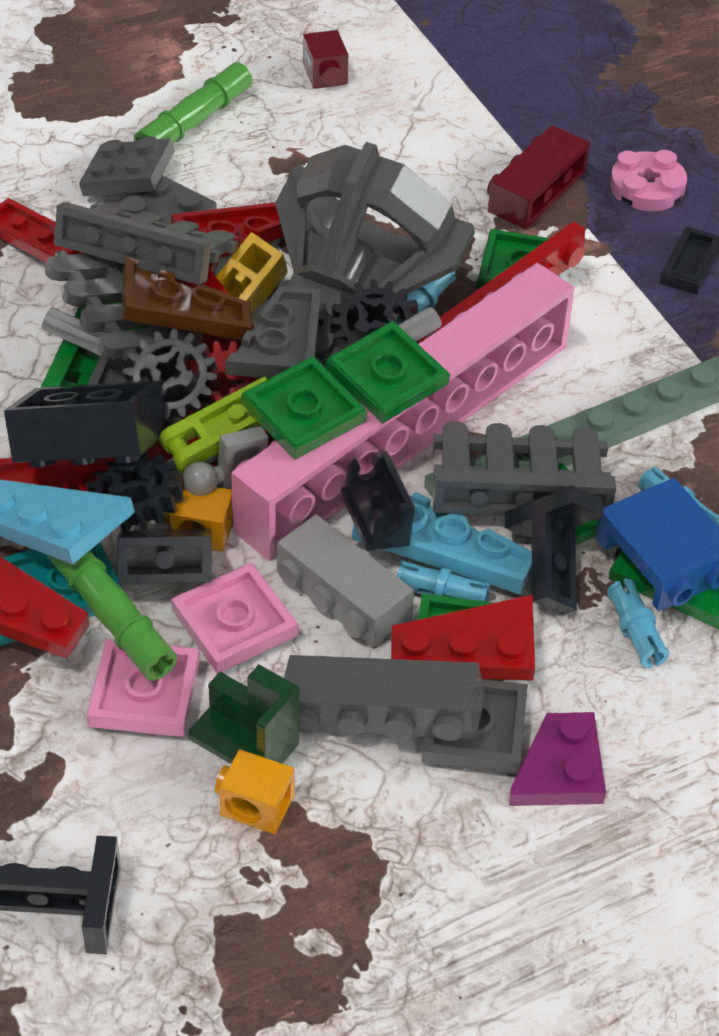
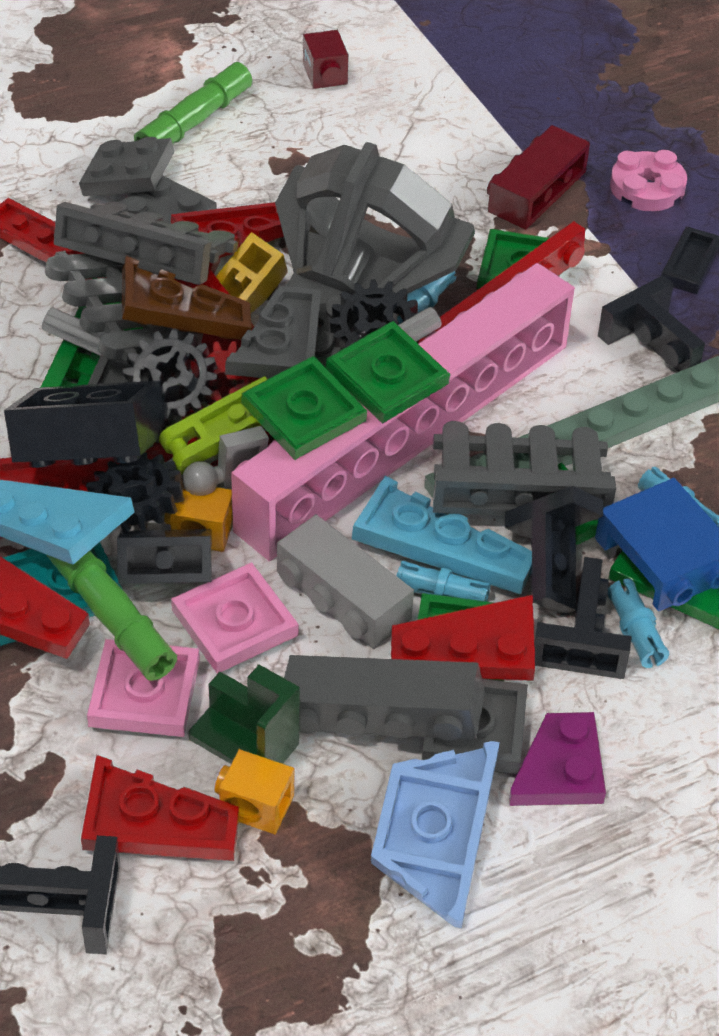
(156, 817): none -> red wing
(379, 504): black hinge -> none
(435, 826): none -> light blue wing
(585, 645): none -> black bracket
(648, 317): none -> black bracket

